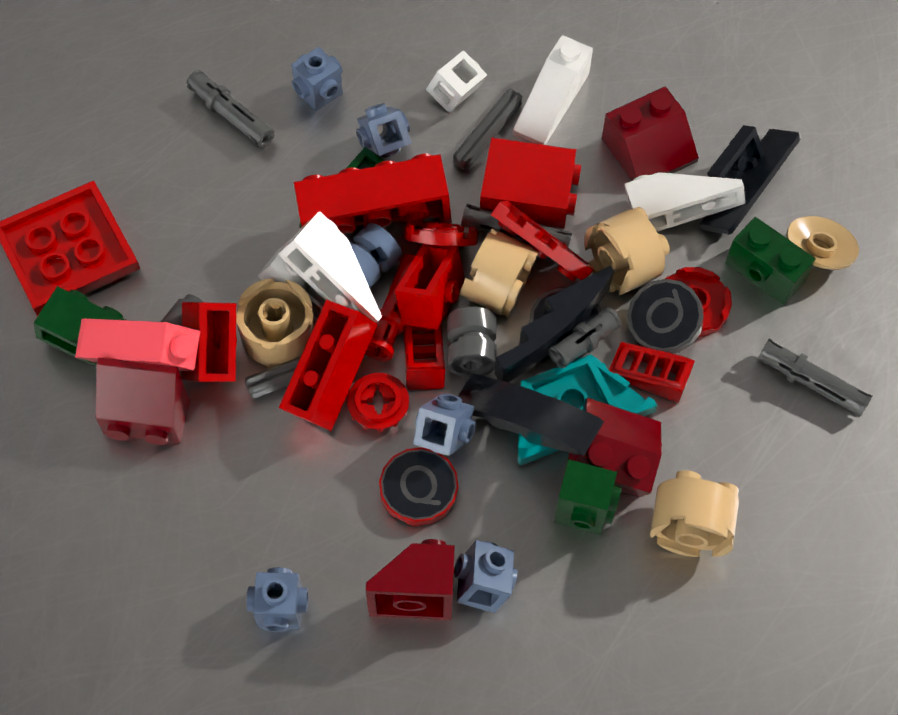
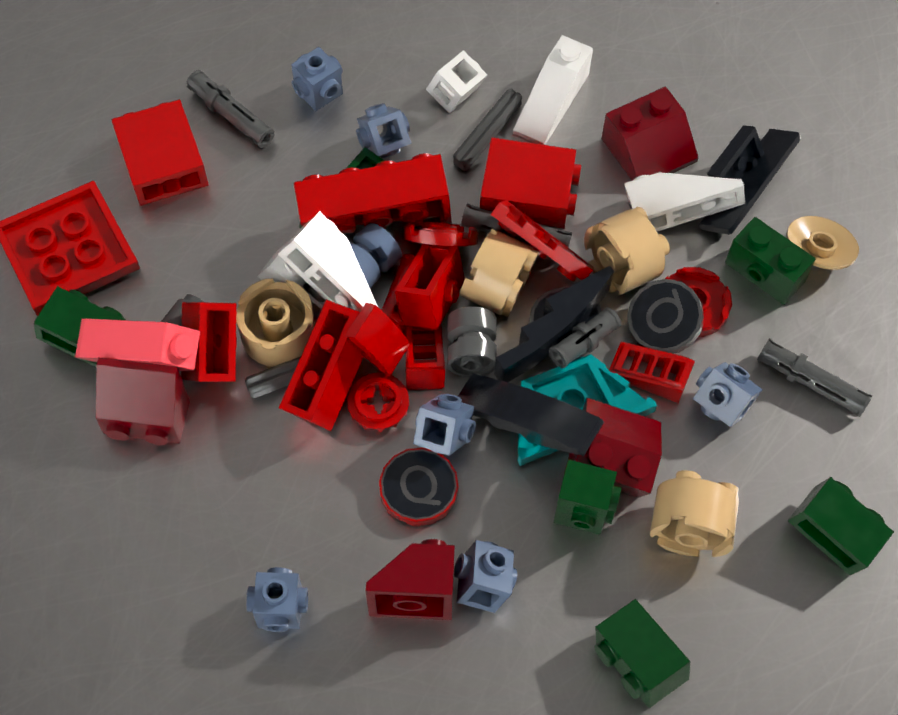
(160, 152): none -> red brick
(378, 338): none -> red slope
(641, 654): none -> dark green brick
(726, 393): none -> sand blue brick
(841, 526): none -> dark green brick

